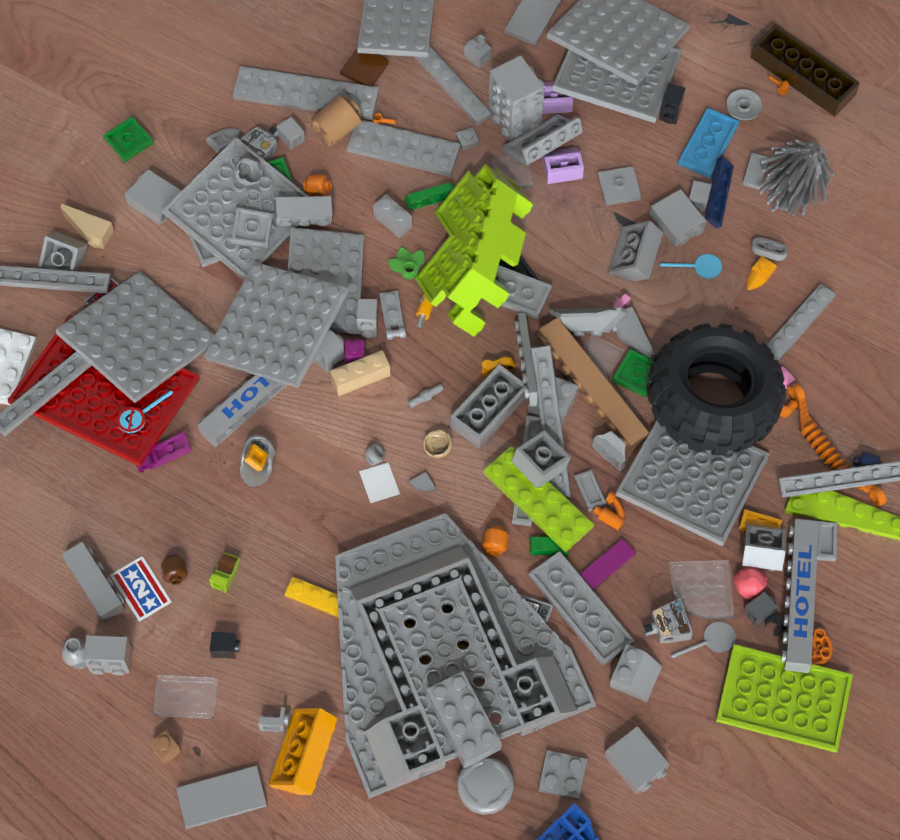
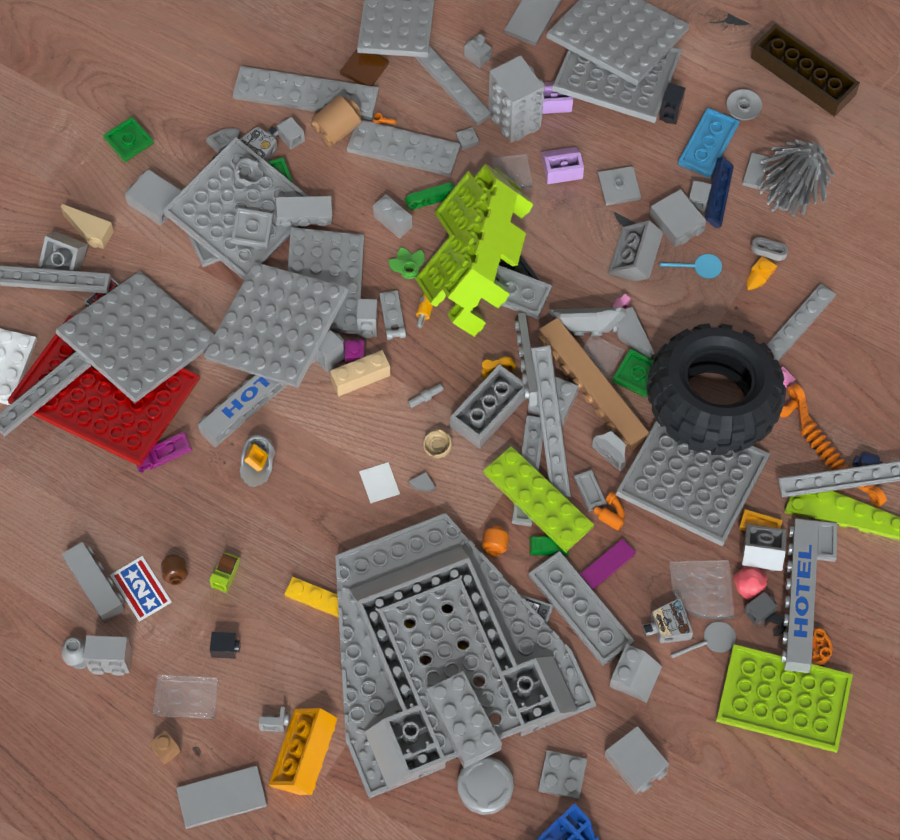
(133, 419): piece -> none
(317, 185): orange head -> none
(374, 454): light grey tile -> none
(540, 459): light grey brick -> none
(543, 139): light grey bracket -> none
(783, 86): orange hand -> none

